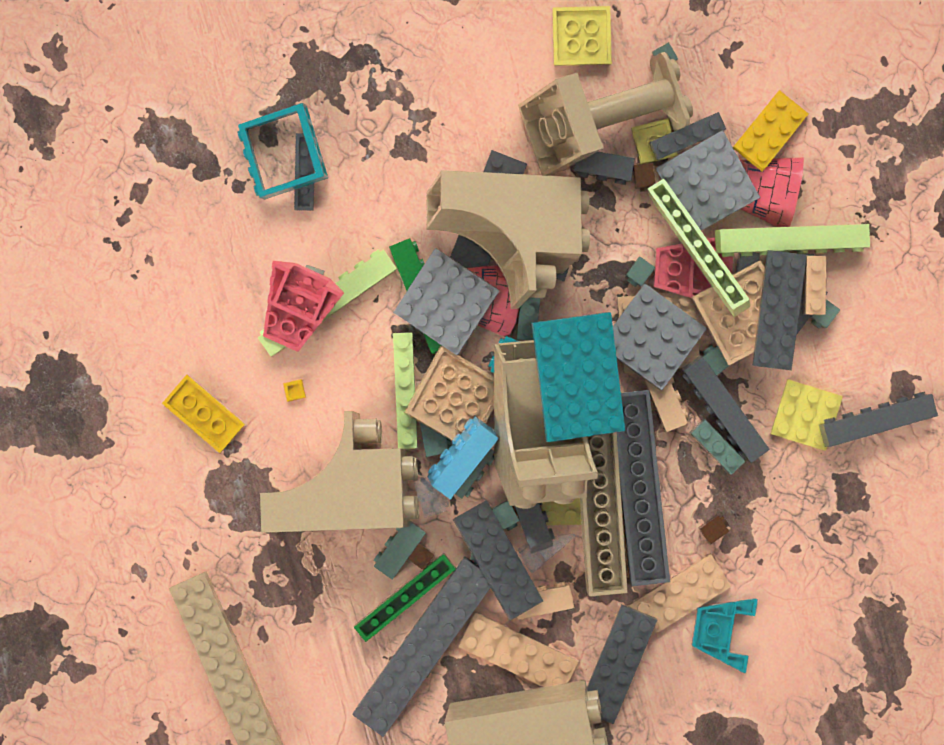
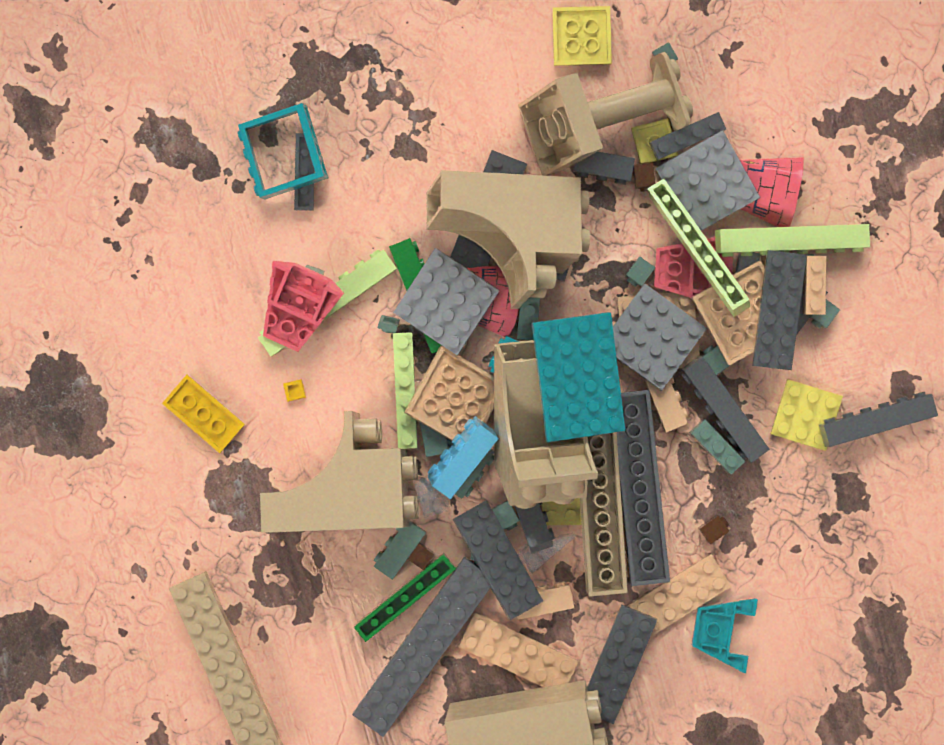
(388, 324): none -> sand green plate
(770, 130): yellow plate -> none

